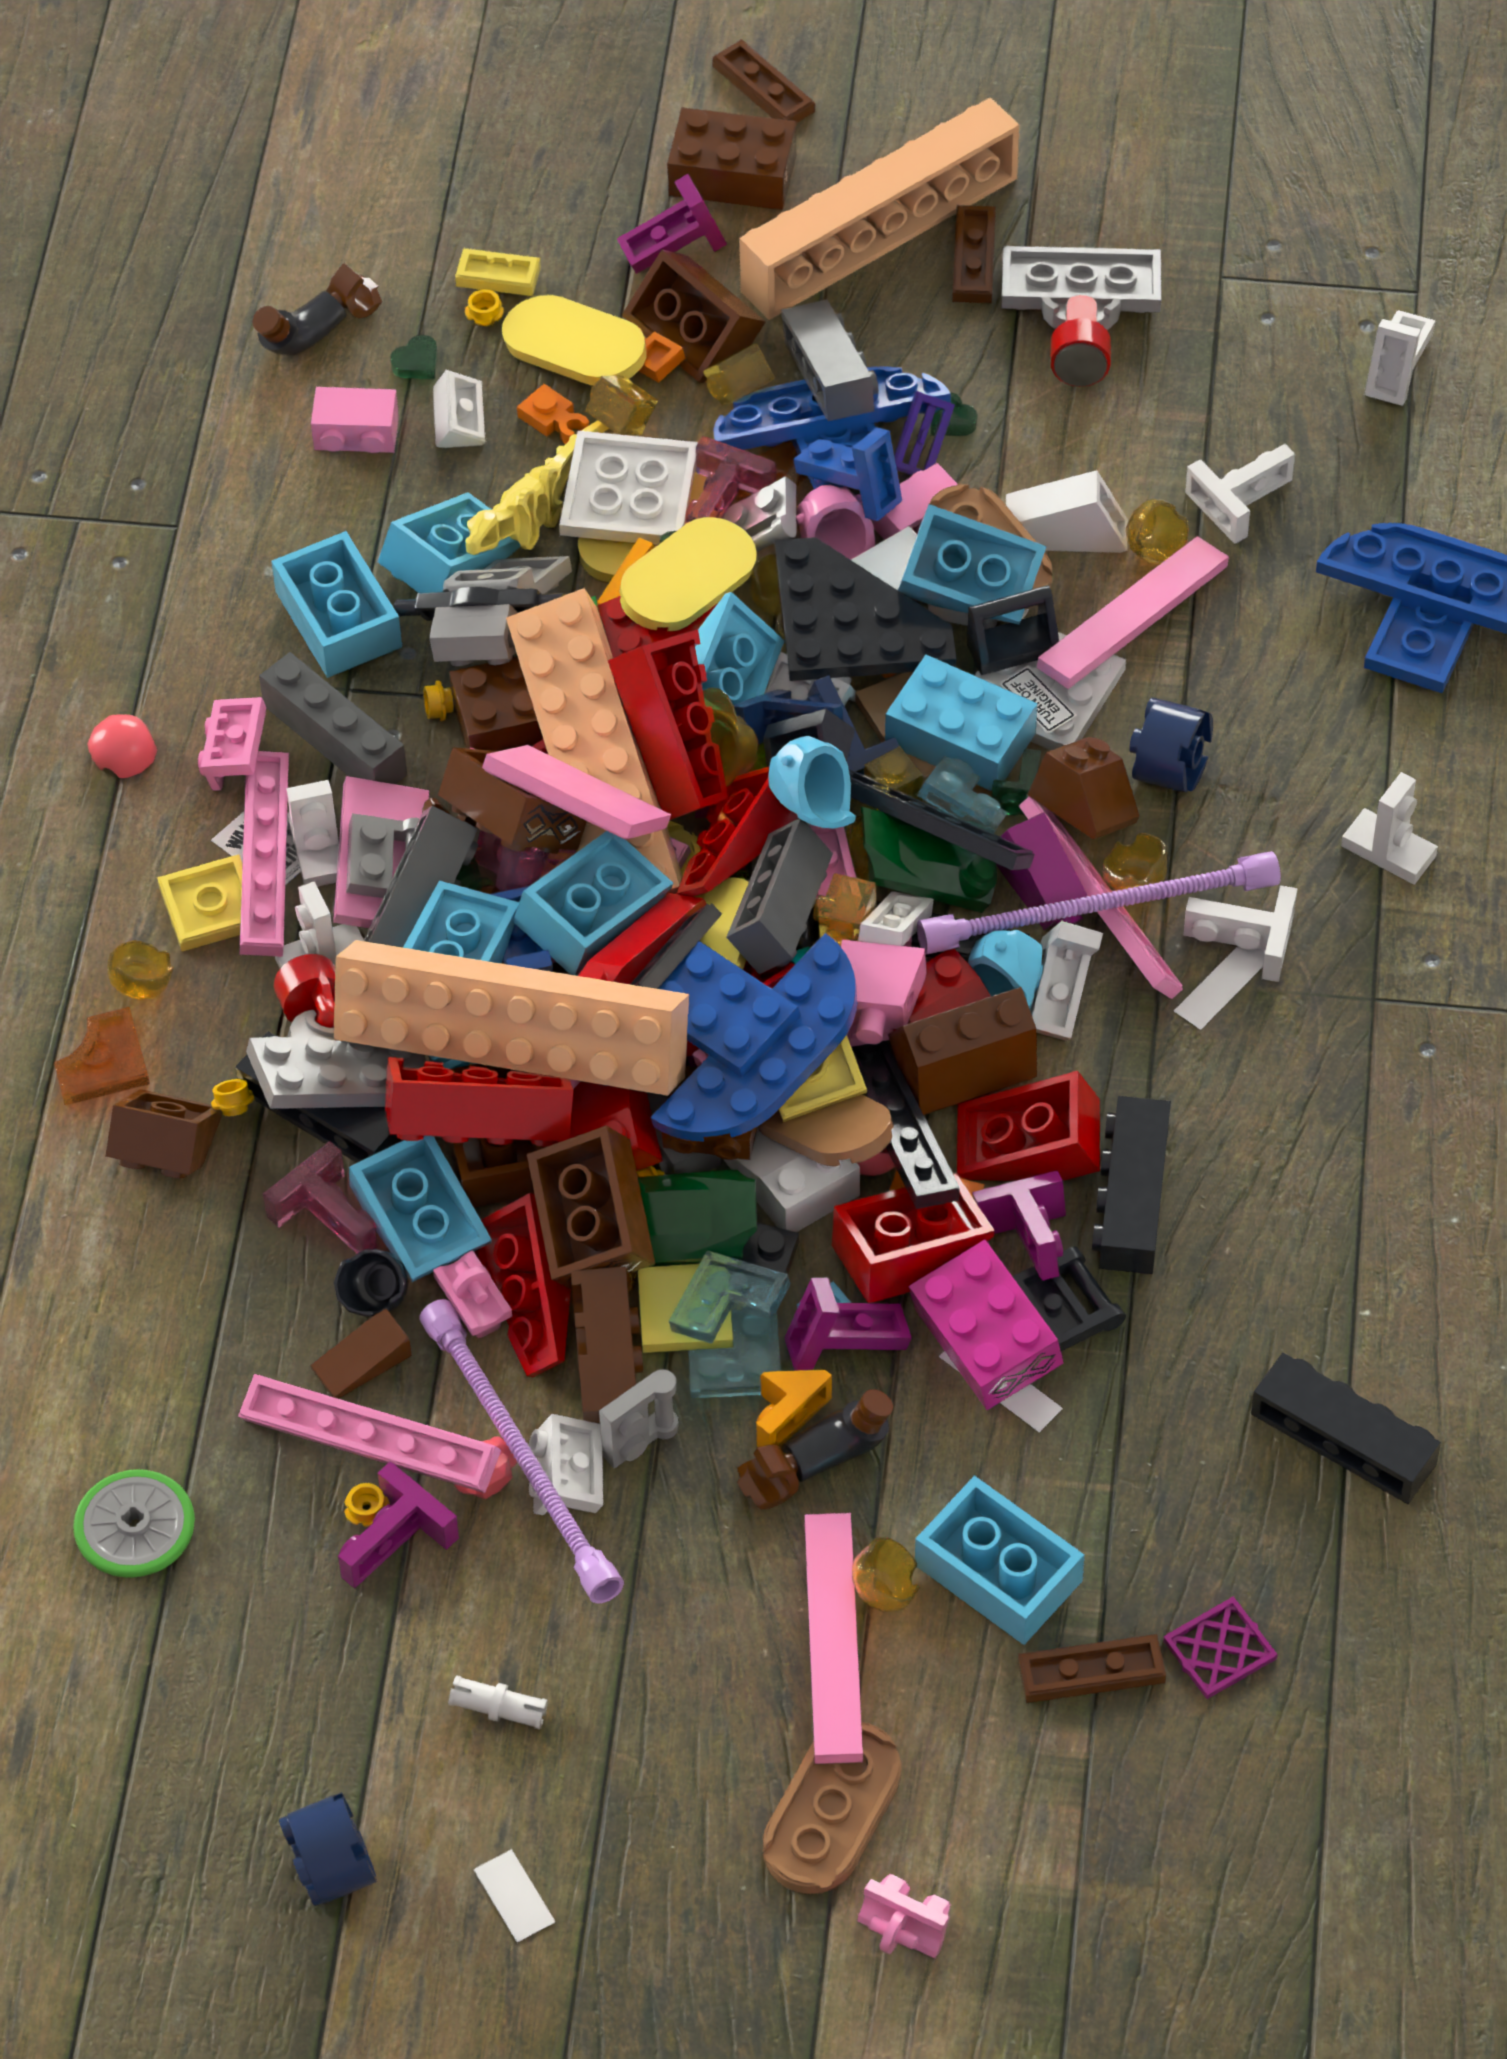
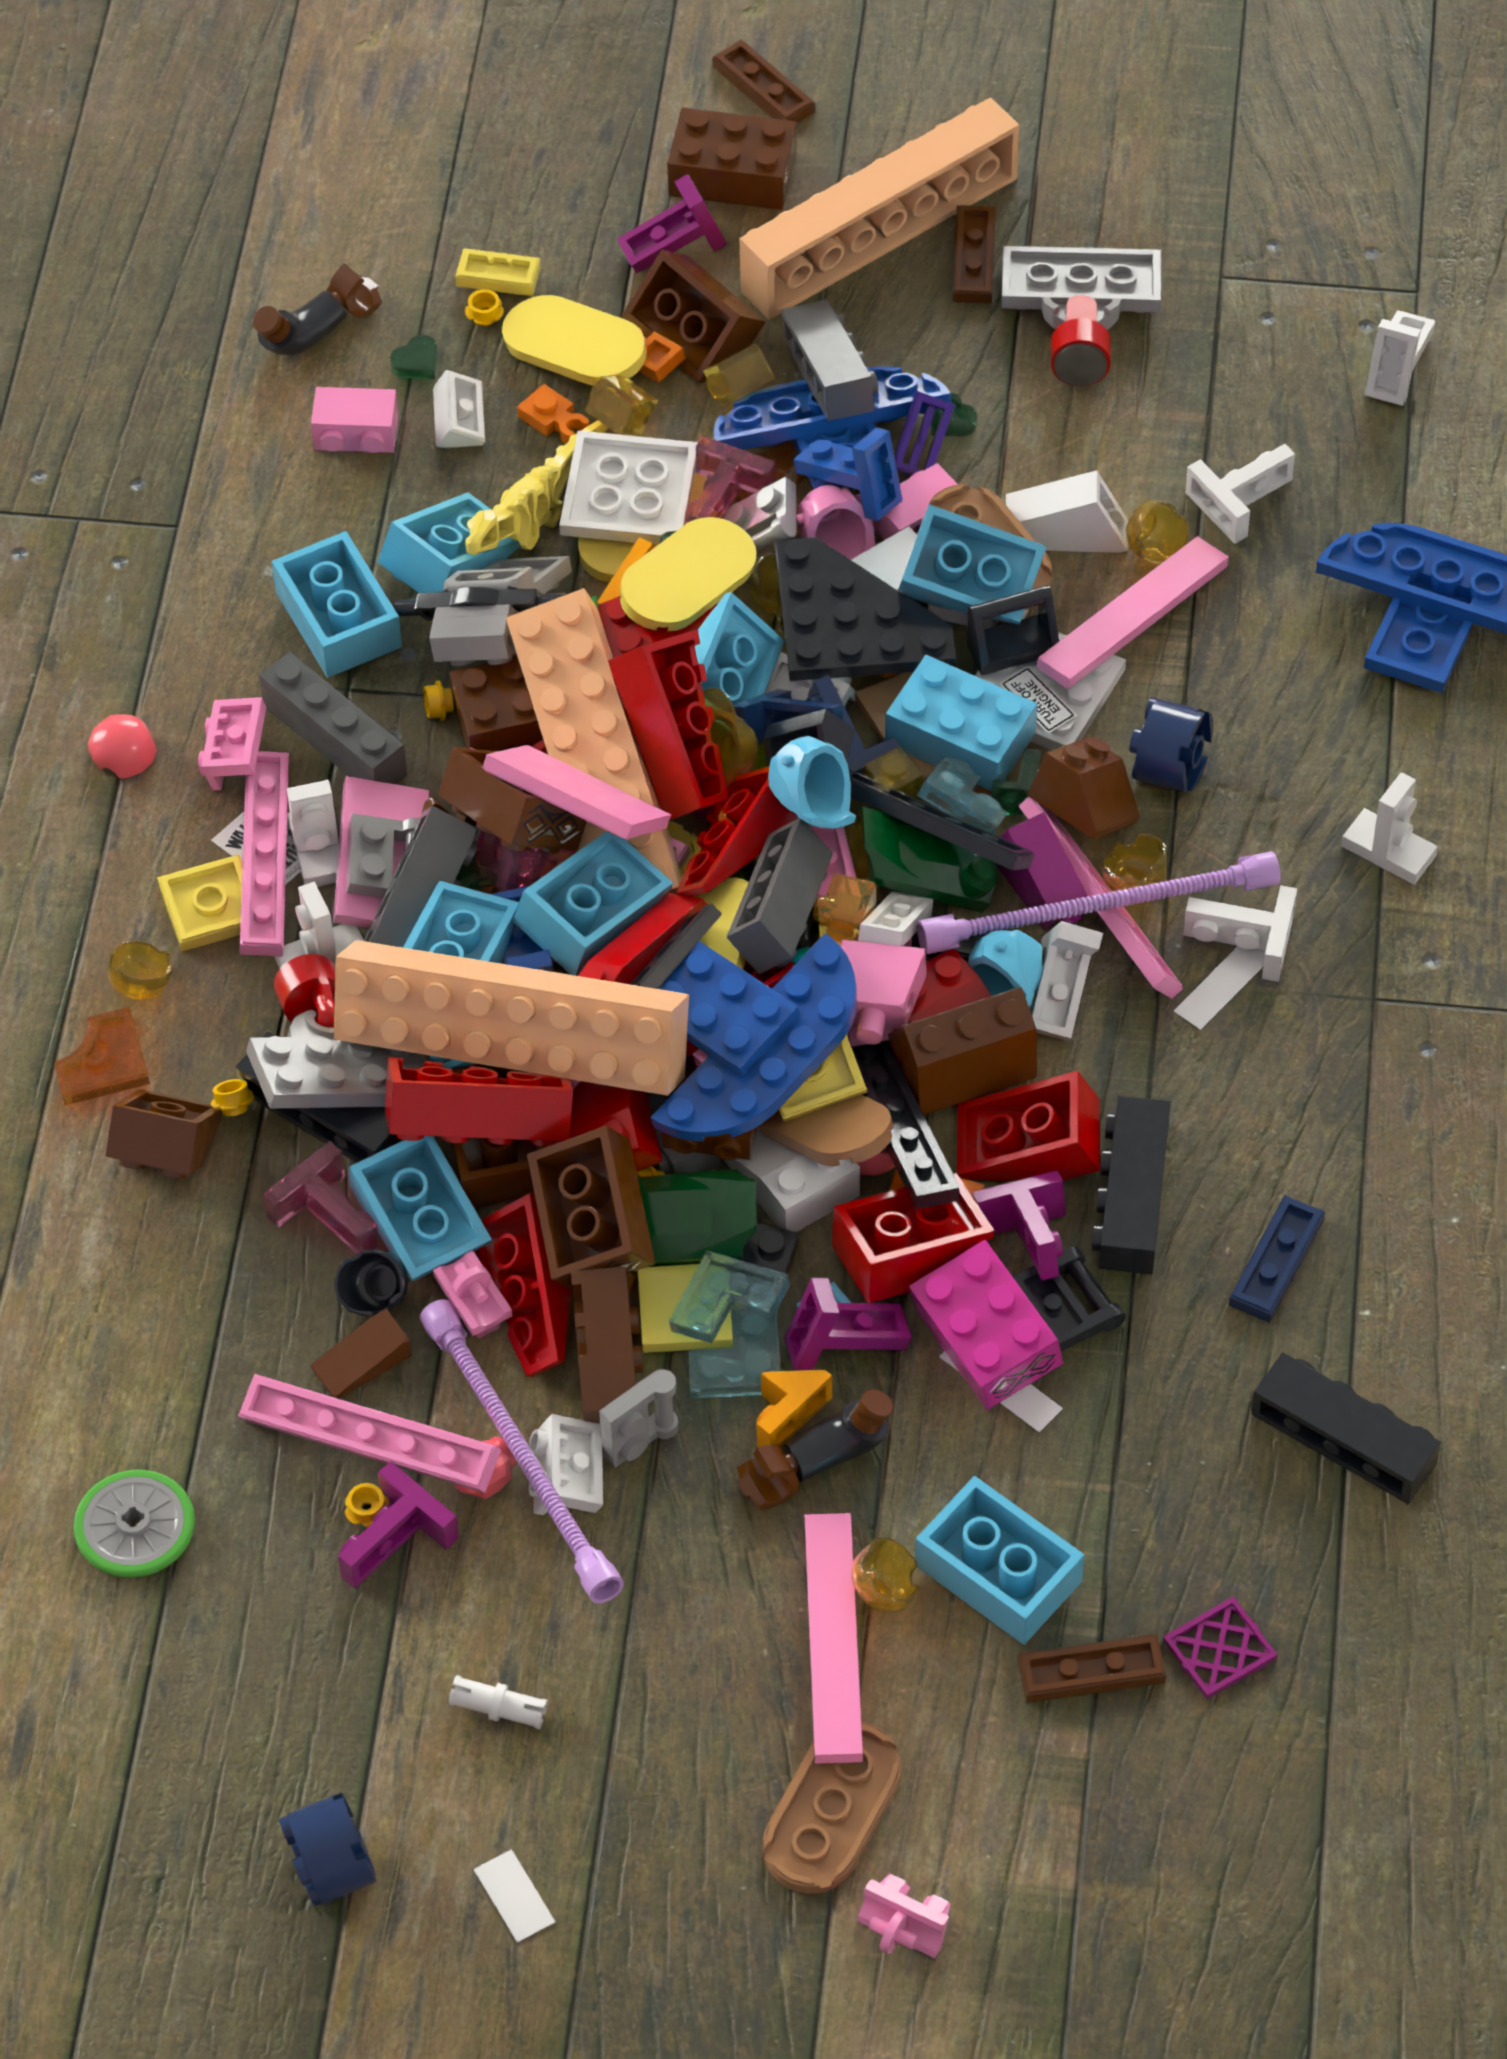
(1277, 1258): none -> dark blue tile

